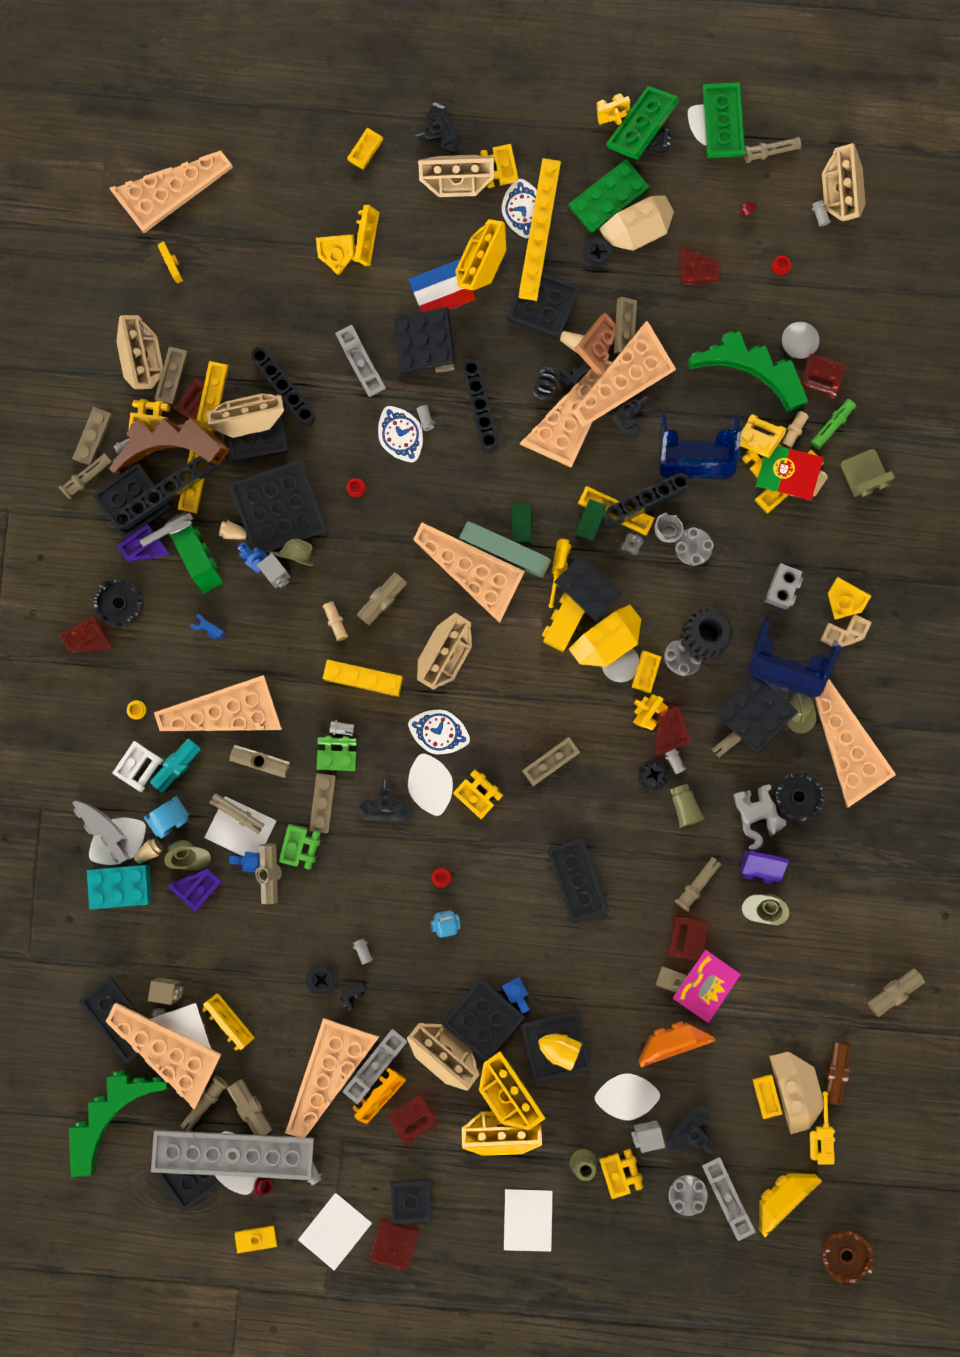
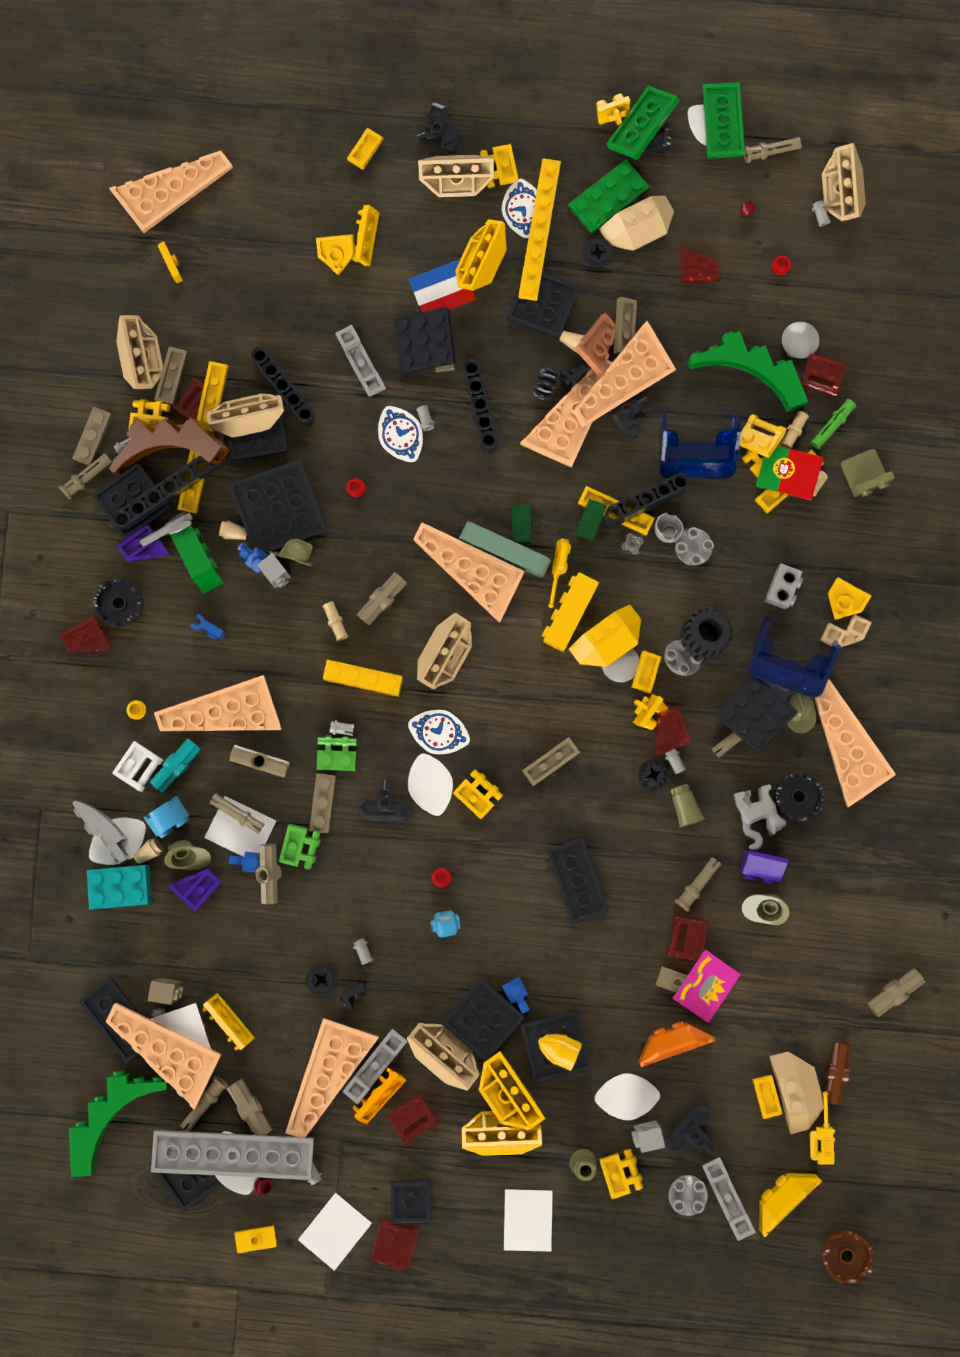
(588, 588): black plate -> none

